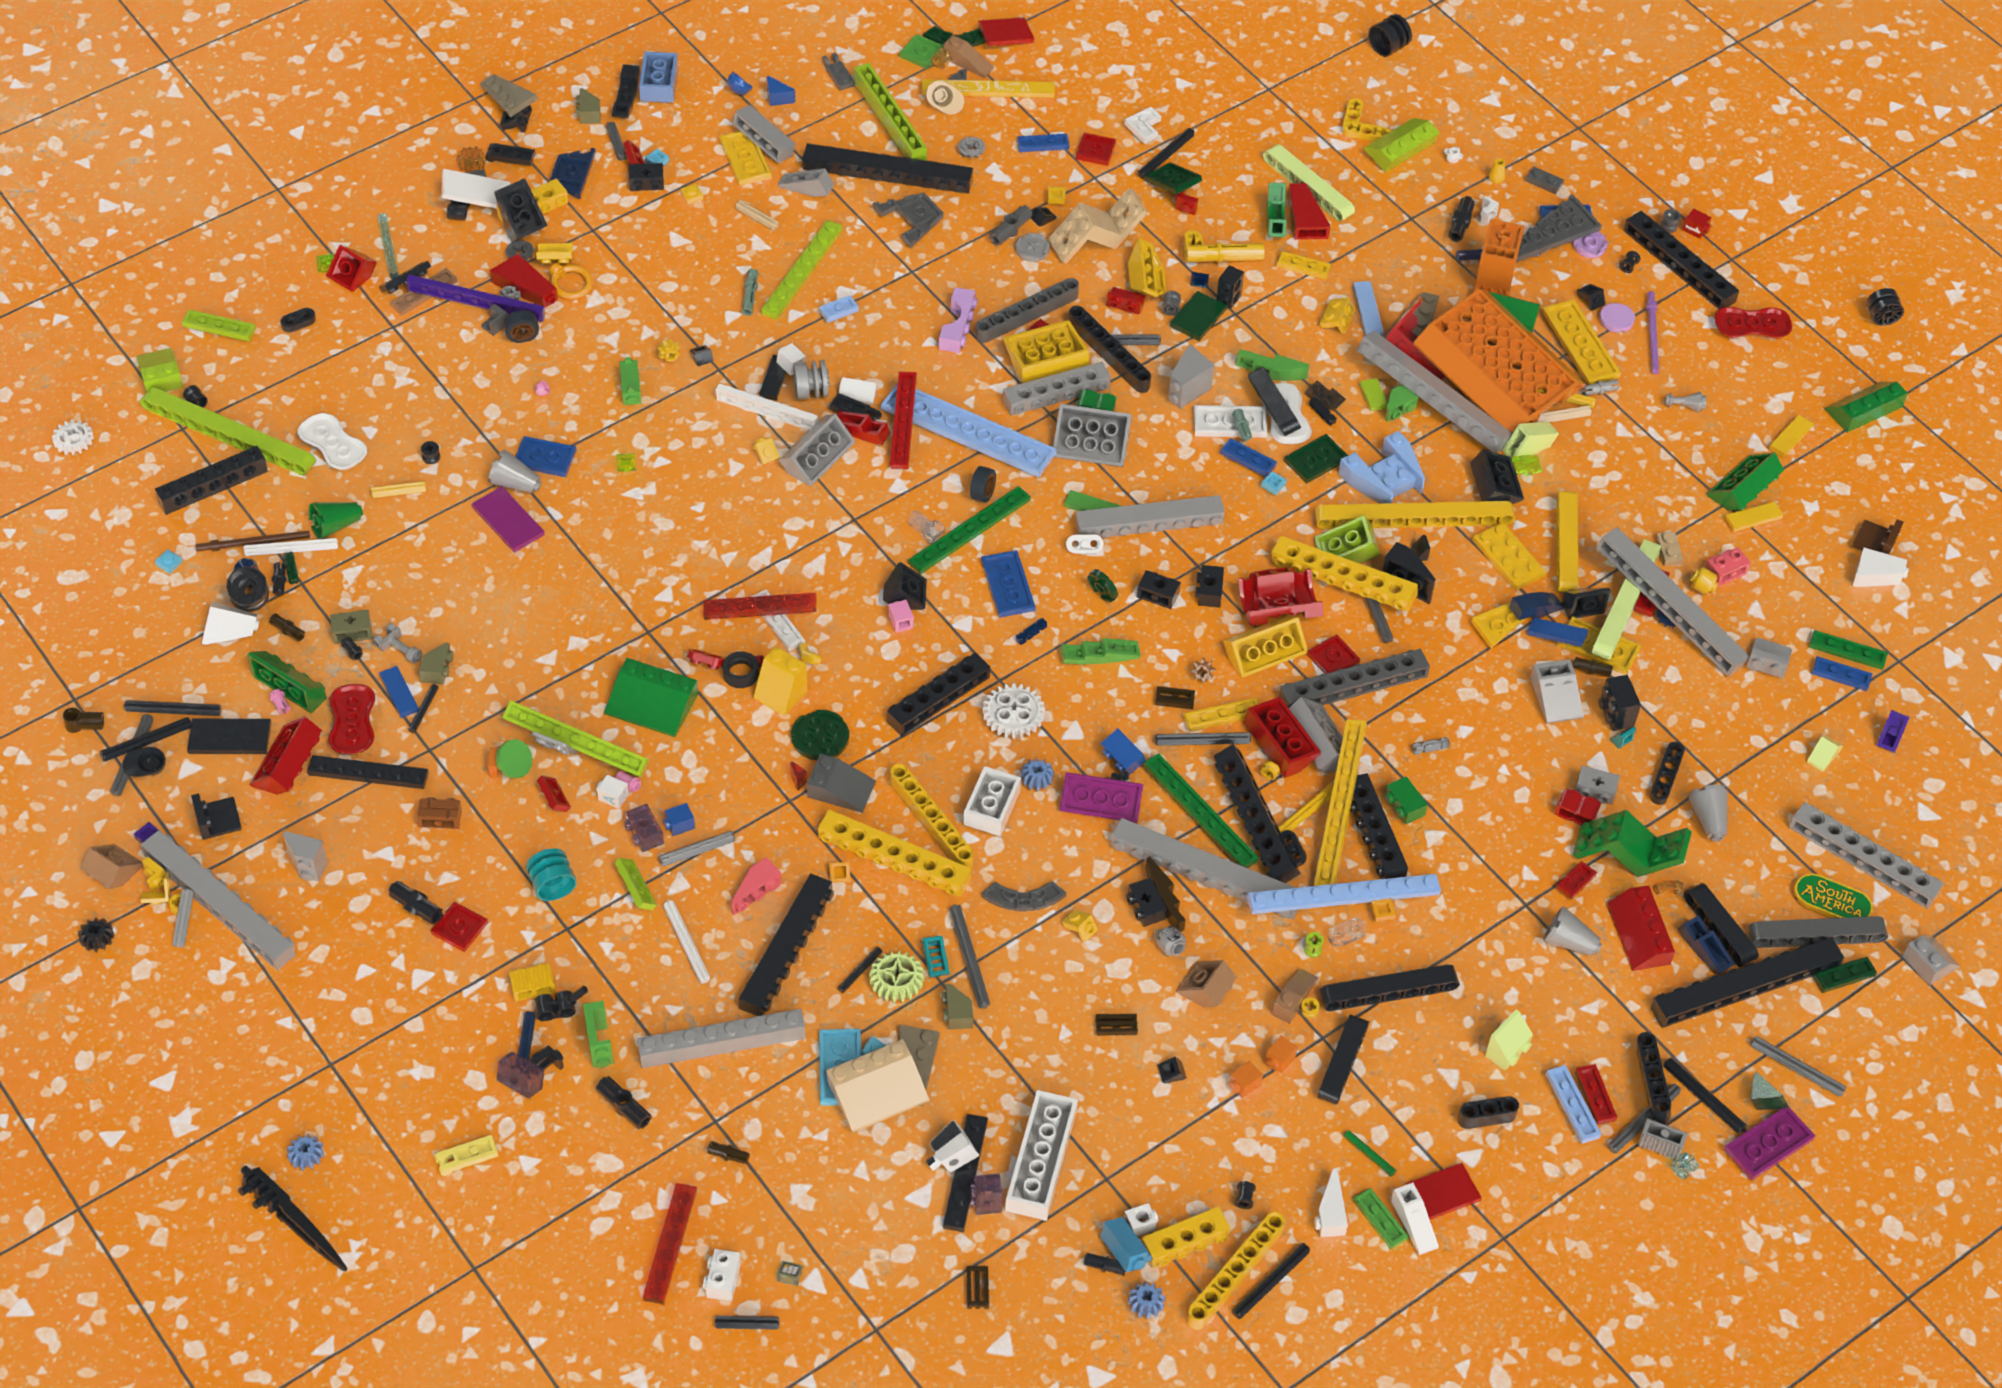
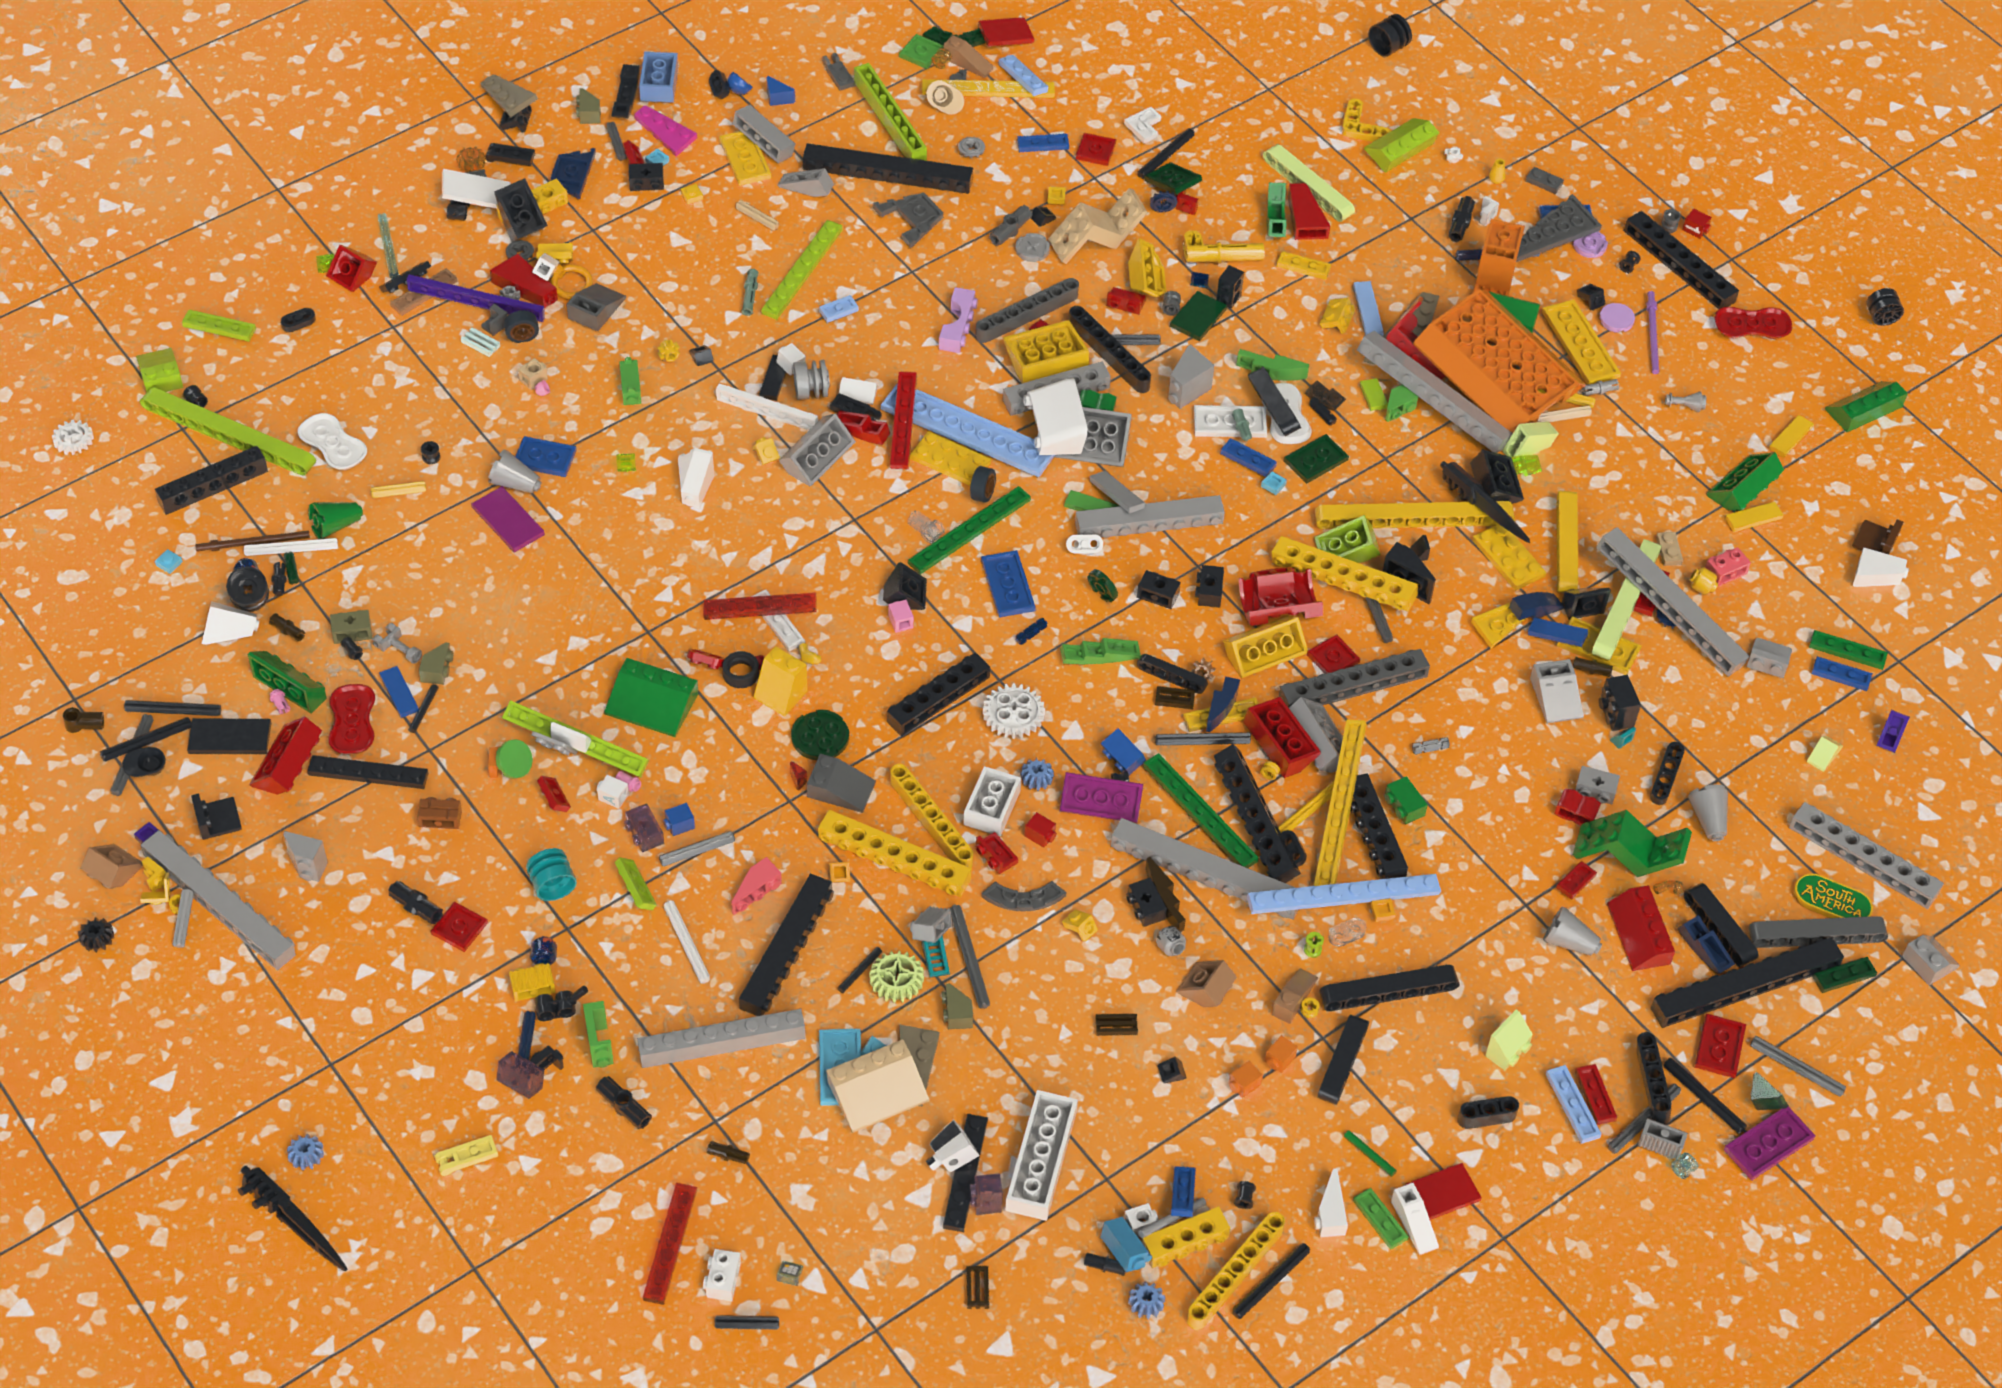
(482, 340): none -> light aqua tile
(532, 373): none -> tan brick
(543, 951): none -> clear blue head
(545, 267): none -> white brick
(570, 737): none -> white slope
(594, 306): none -> dark grey slope
(671, 133): none -> dark pink wing
(695, 475): none -> white slope
(719, 84): none -> black plate
(931, 924): none -> light grey brick
(948, 457): none -> yellow plate
(996, 852): none -> red bracket
(1023, 75): none -> light blue plate
(1040, 830): none -> red brick
(1058, 418): none -> white windscreen
(1117, 492): none -> light grey tile
(1167, 205): none -> dark blue gear
(1167, 1220): none -> light grey bar
(1183, 1191): none -> blue tile
(1188, 681): none -> black beam
(1222, 702): none -> dark blue slope
(1388, 477): light blue wedge -> none
(1473, 491): none -> black piece
(1720, 1045): none -> red tile

